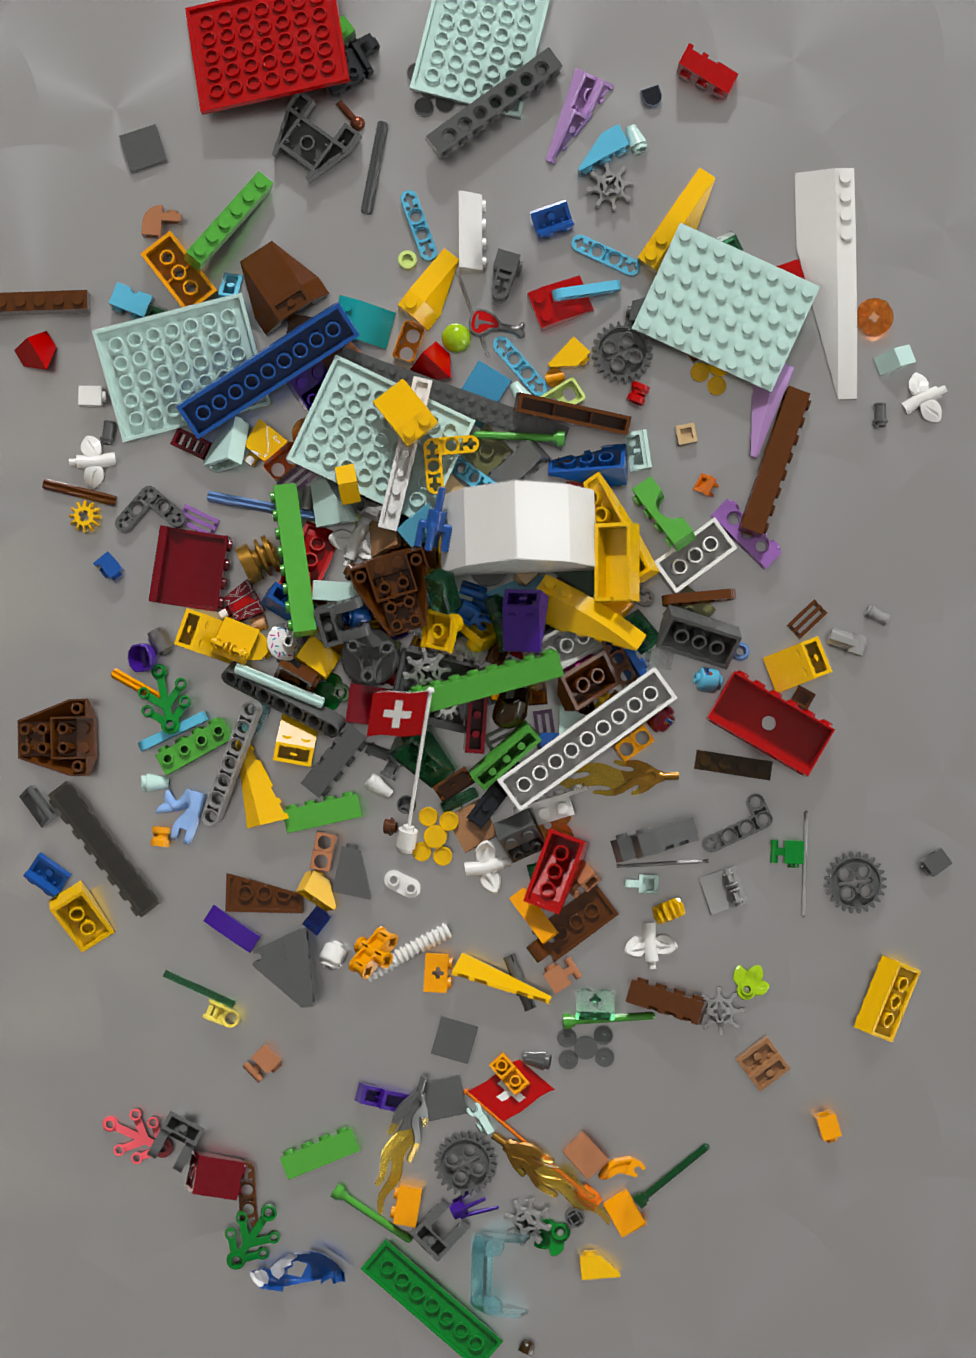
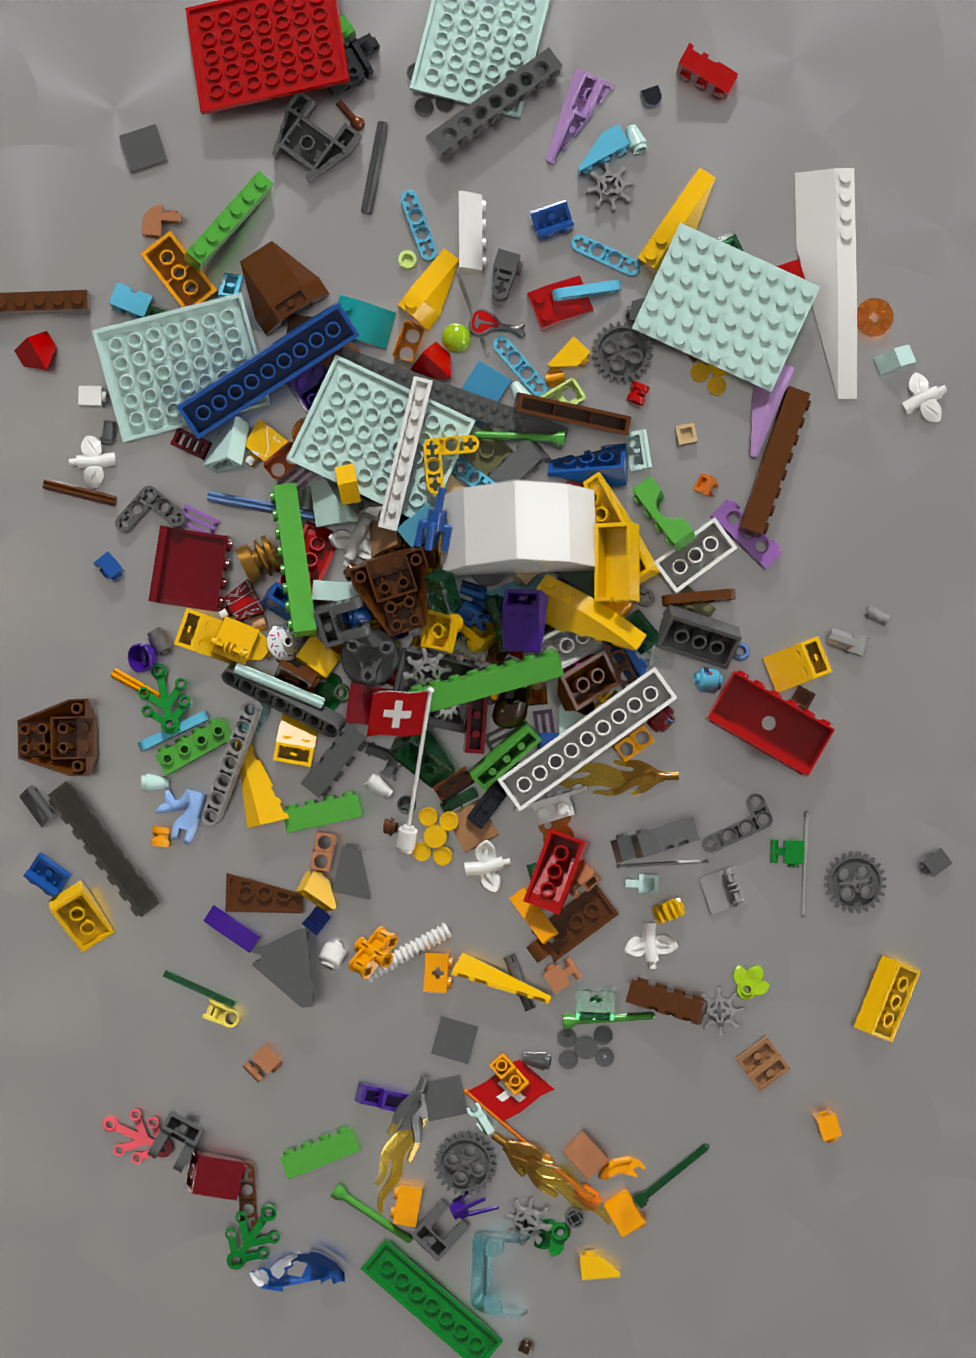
(91, 514): yellow gear -> none
(402, 883): white plate -> none
(405, 413): yellow slope -> none
(519, 835): dark grey slope -> none
(733, 765): dark brown plate -> none
(818, 608): reddish brown tile -> none
(880, 414): dark grey pin -> none

